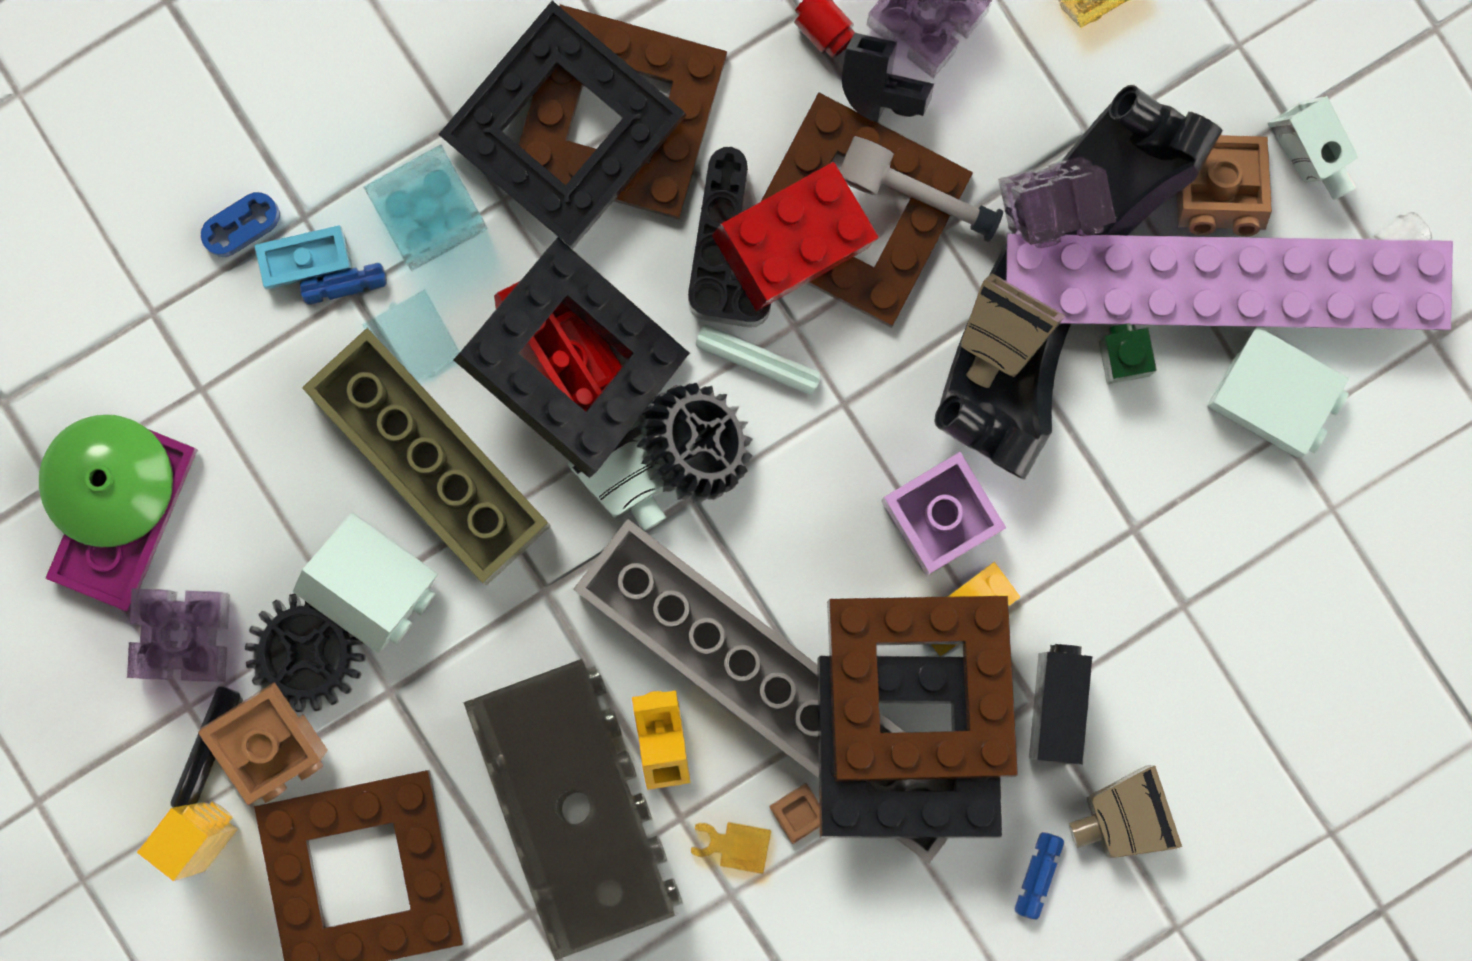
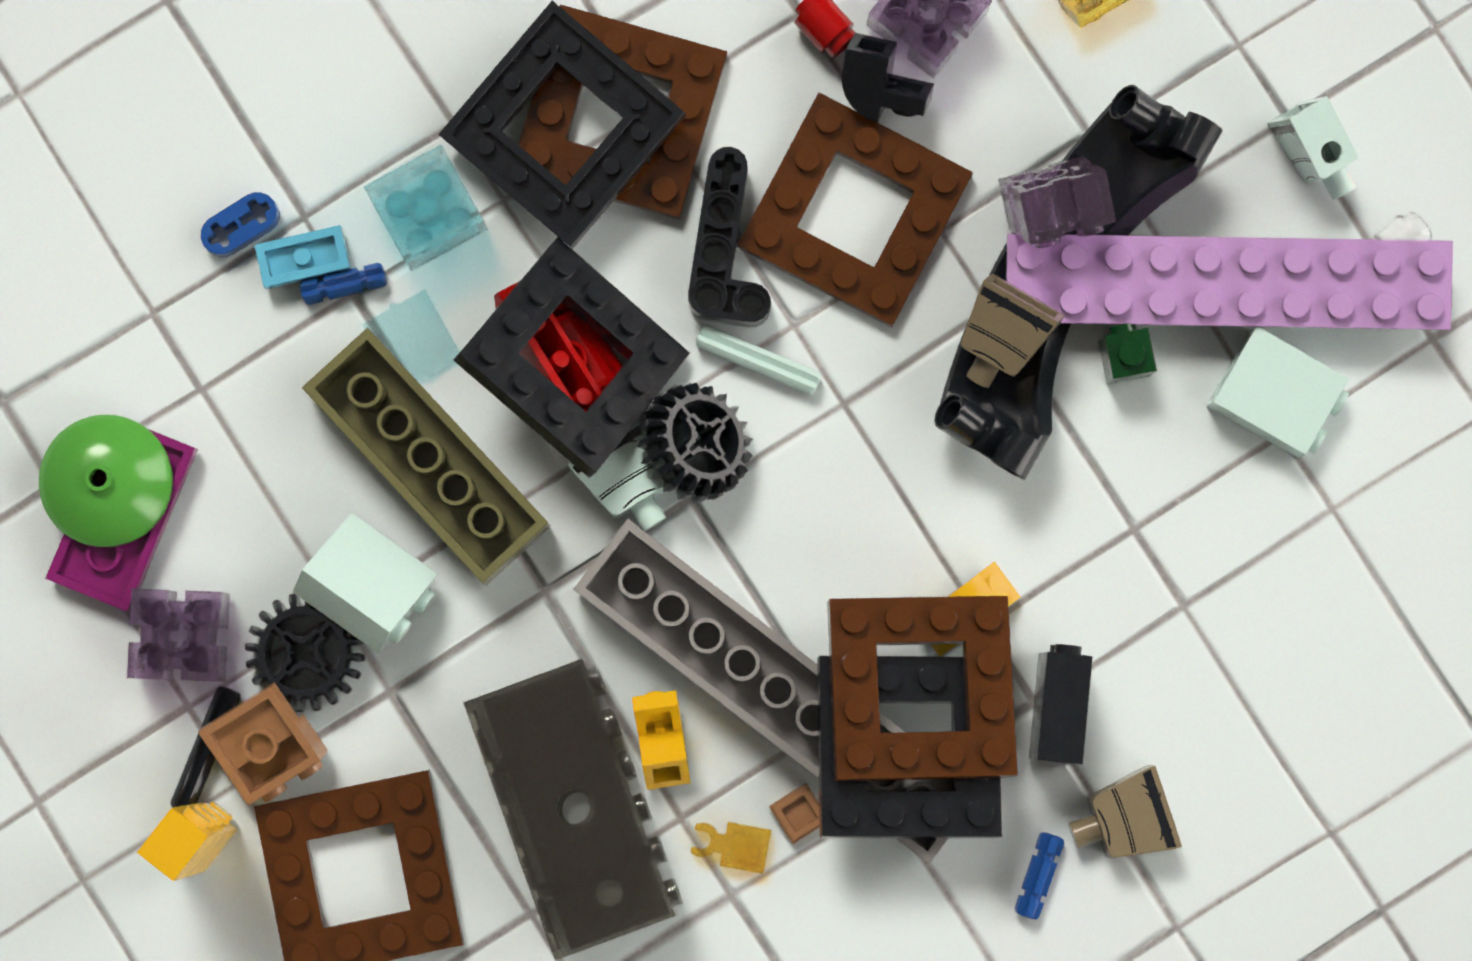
(795, 236): red brick -> none
(868, 168): light grey piece -> none
(943, 513): lavender brick -> none
(1229, 189): medium nougat plate -> none

